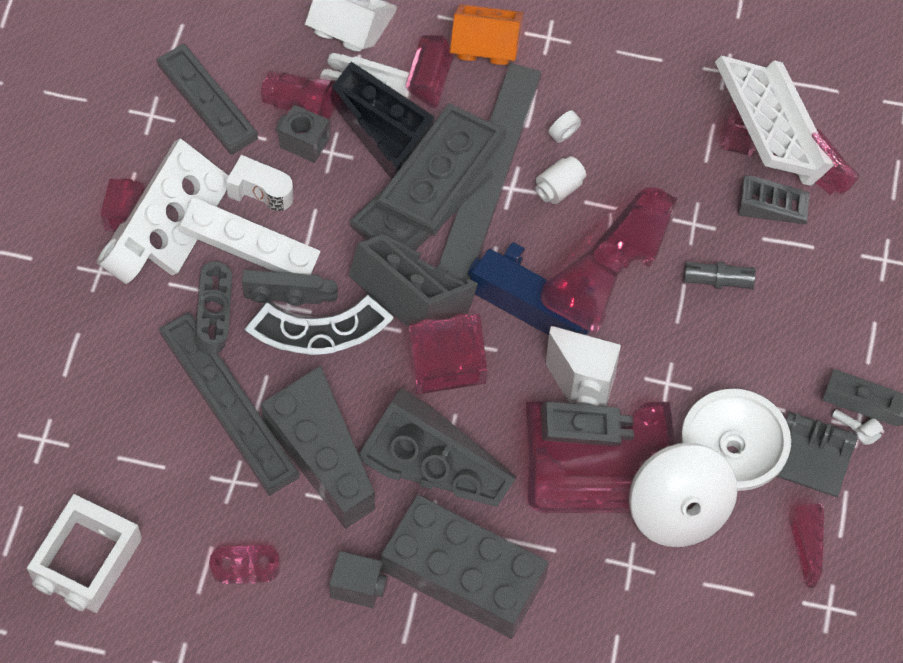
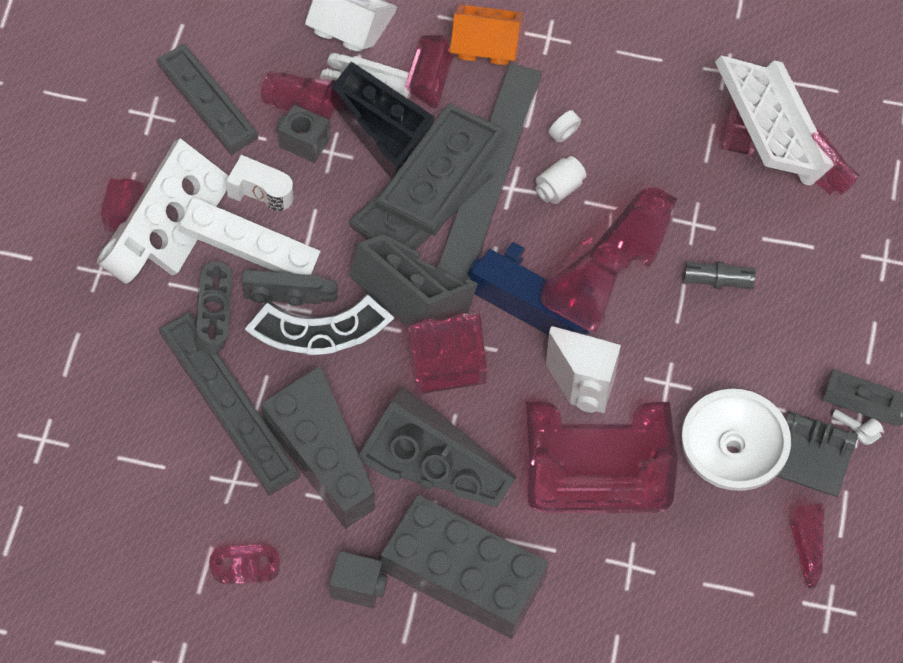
(100, 521): white window -> none
(584, 424): dark grey hinge -> none
(673, 481): white dish -> none
(765, 188): dark grey slope -> none

